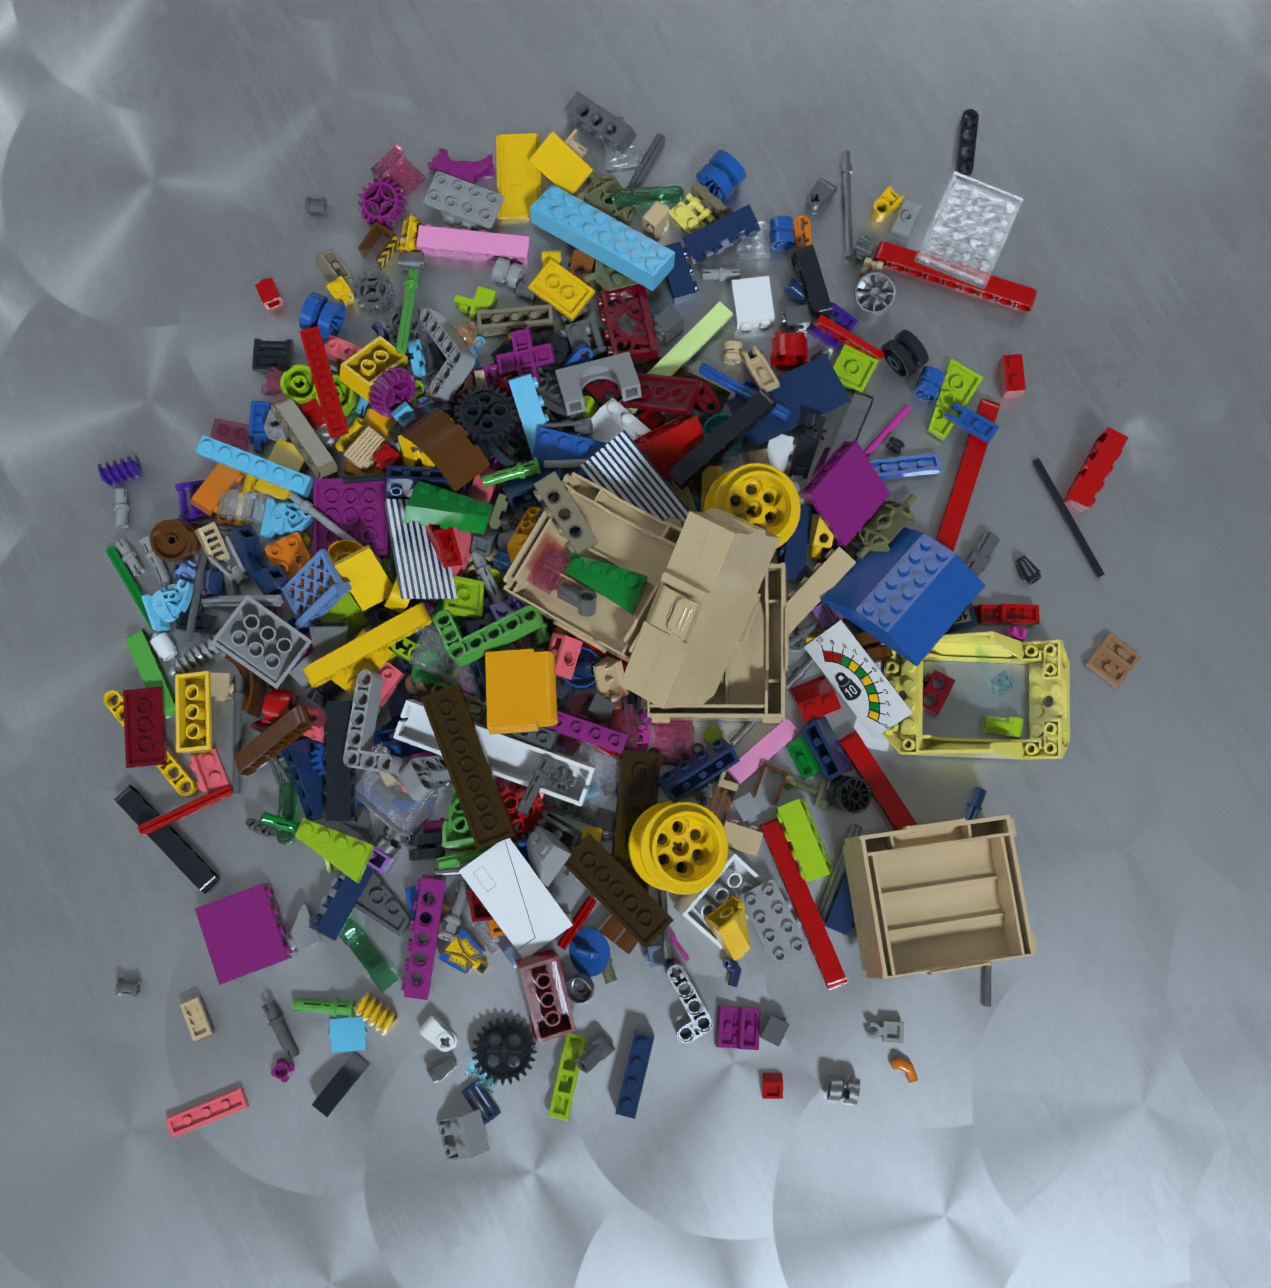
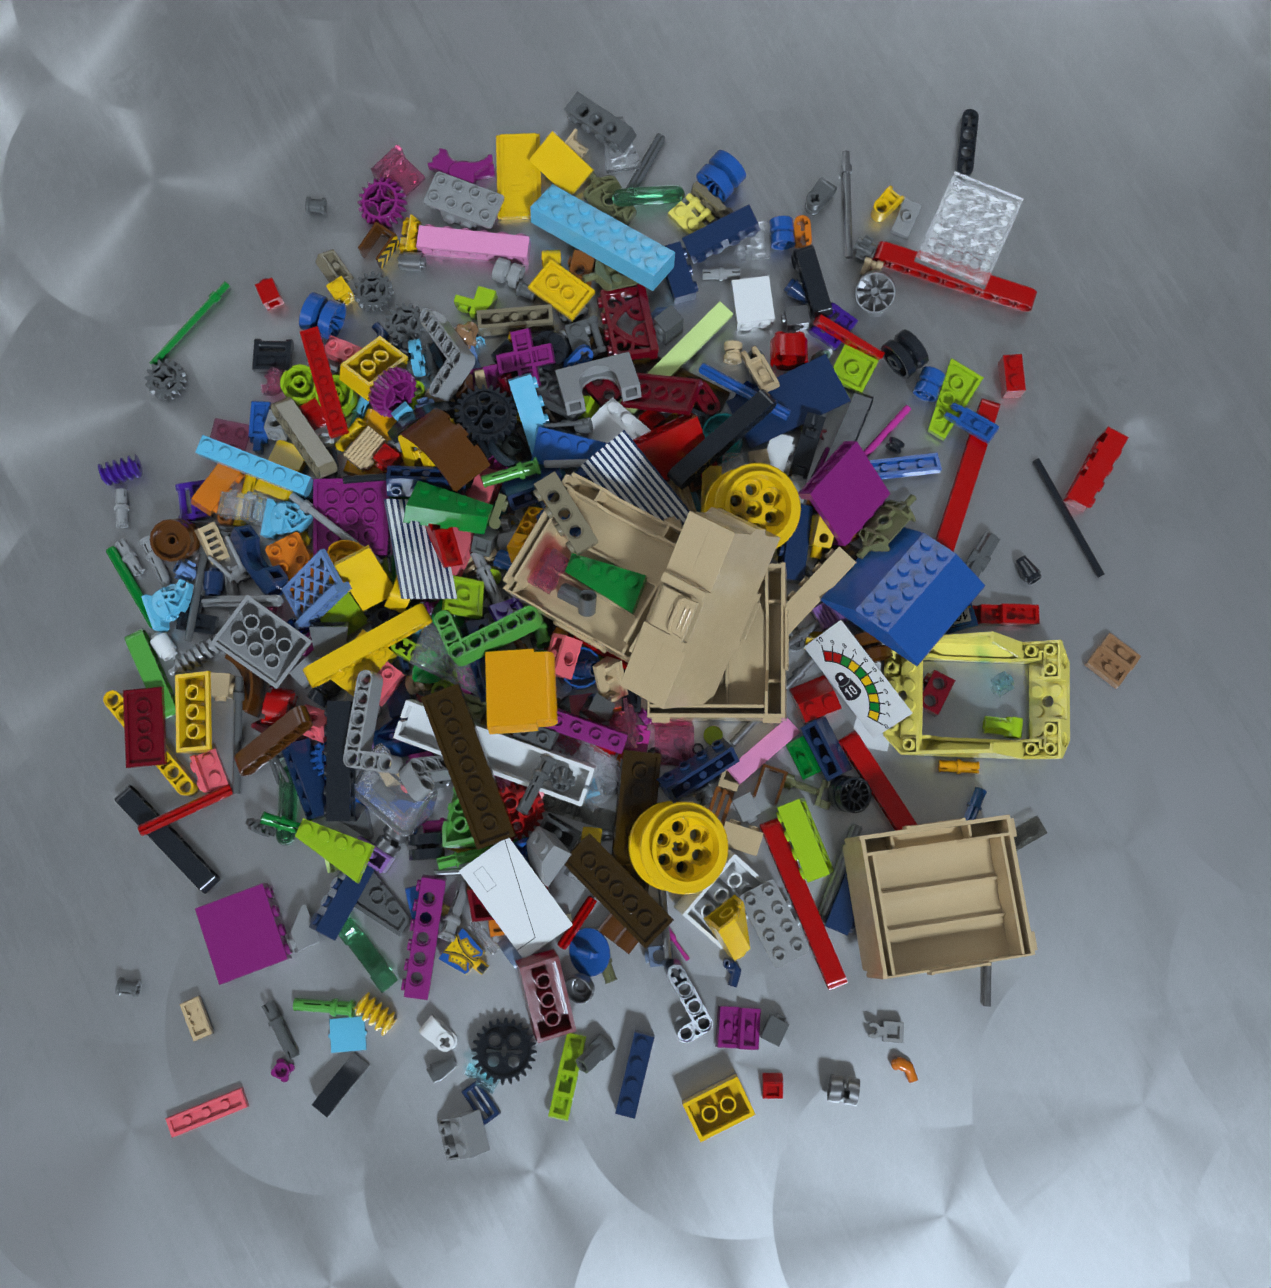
(172, 382): none -> dark grey gear
(214, 297): none -> green bar
(406, 316): bright green axle -> none
(656, 221): tan brick -> none
(718, 1107): none -> yellow brick
(958, 766): none -> light orange pin
(1015, 633): dark pink plate -> none
(1029, 832): none -> clear smoke plate

